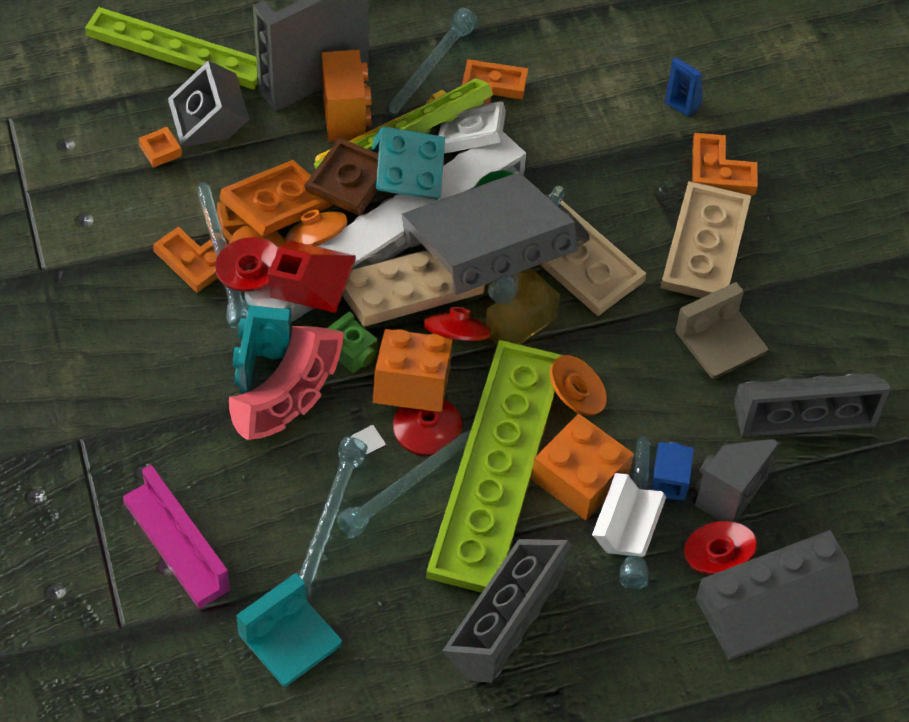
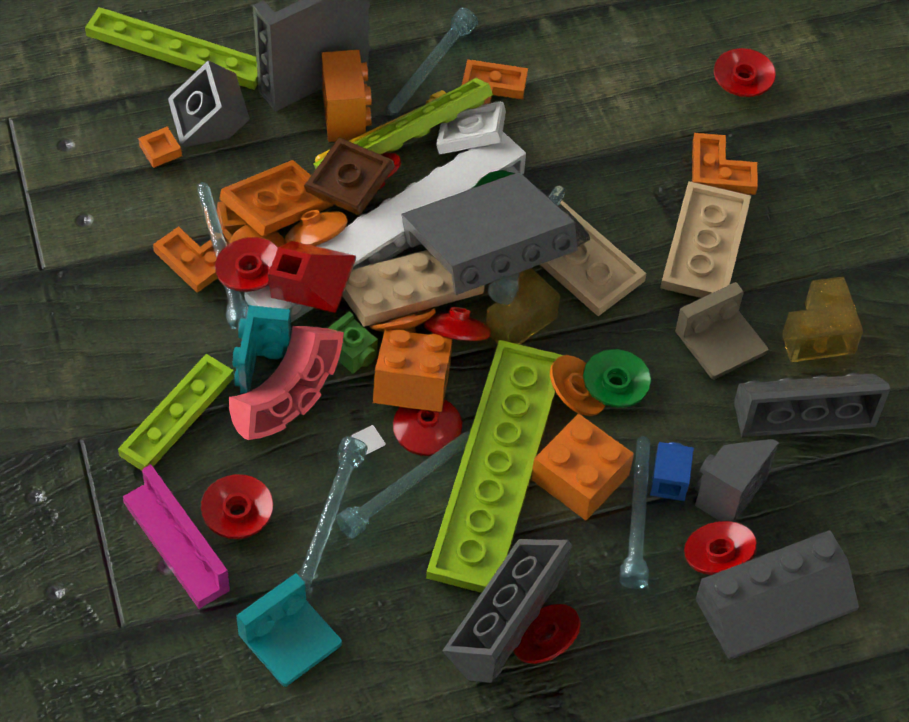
(176, 413): none -> lime plate
(233, 494): none -> red dish
(405, 322): none -> orange dish
(409, 162): teal bracket -> none
(549, 634): none -> red dish
(620, 368): none -> green dish
(628, 517): white panel -> none
(684, 88): blue slope -> none
(744, 72): none -> red dish
(827, 326): none -> clear yellow brick

